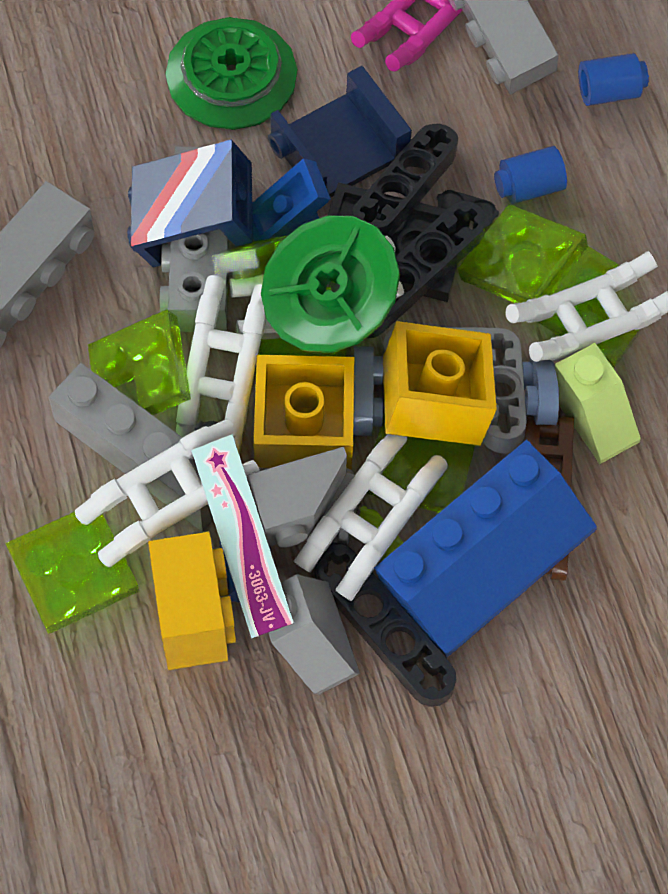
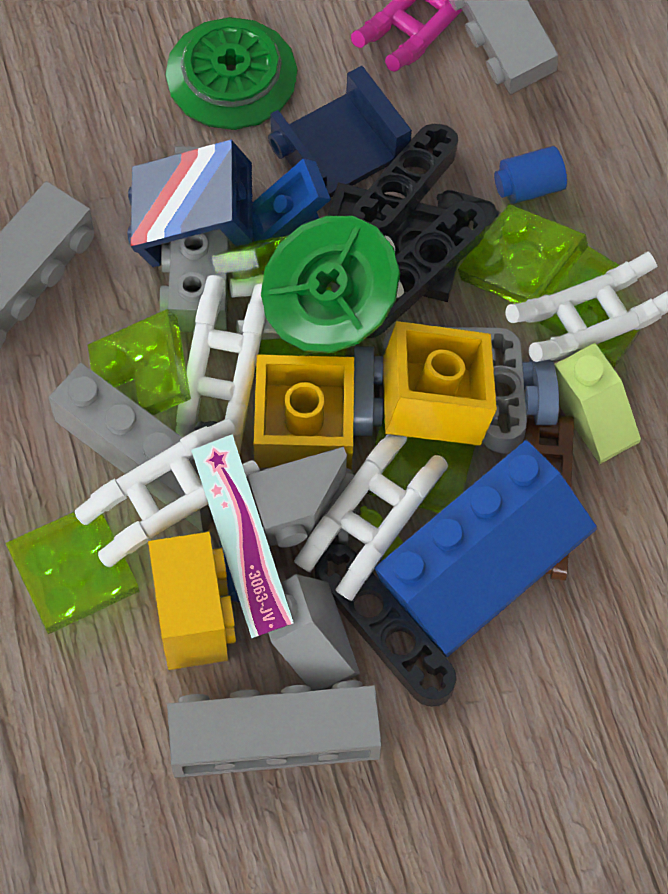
(273, 729): none -> light grey brick
(612, 79): blue brick -> none

